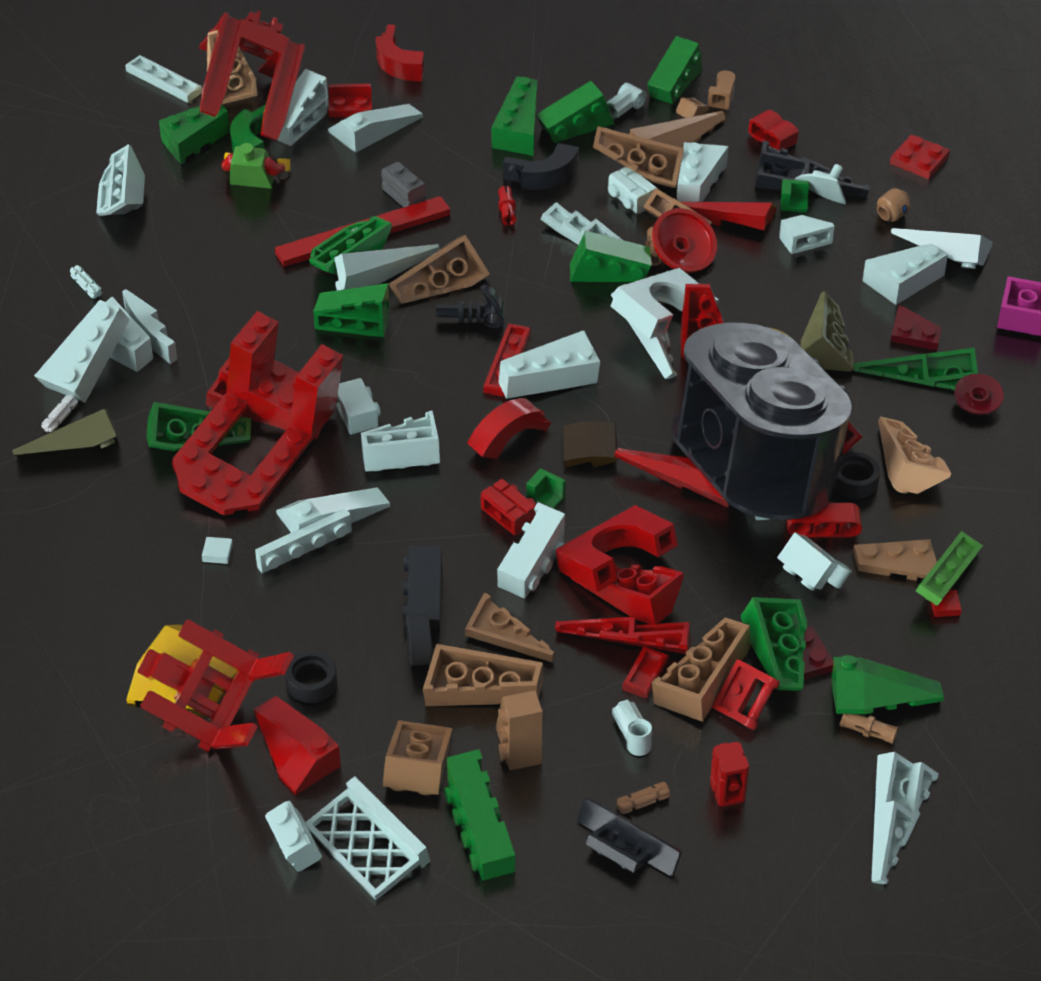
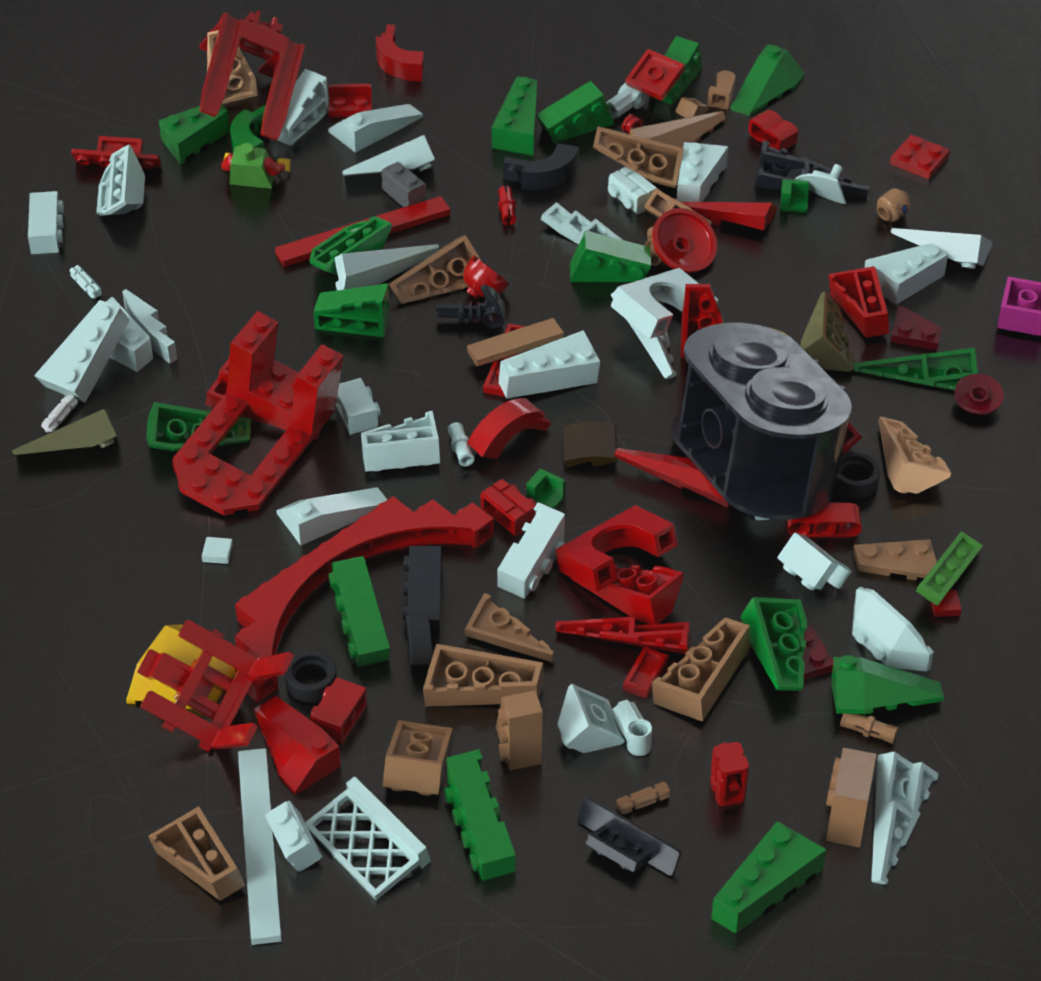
(45, 222): none -> light aqua brick
(110, 145): none -> red bracket
(164, 78): light aqua tile -> none
(198, 853): none -> medium nougat wedge
(259, 847): none -> light aqua tile
(303, 540): light aqua plate -> none
(340, 708): none -> red brick
(359, 611): none -> green wedge
(384, 529): none -> red arch
(411, 154): none -> light aqua wedge
(459, 444): none -> light aqua pin
(478, 274): none -> red cylinder
(515, 342): none -> medium nougat tile
(588, 721): none -> light aqua slope
(630, 123): none -> red bush
(655, 74): none -> red plate
(738, 690): red plate -> none
(768, 79): none -> green wedge
(770, 871): none -> green wedge
(805, 233): light aqua slope -> none
(849, 796): none -> medium nougat wedge
(861, 299): none -> red wedge
(888, 633): none -> light aqua wedge

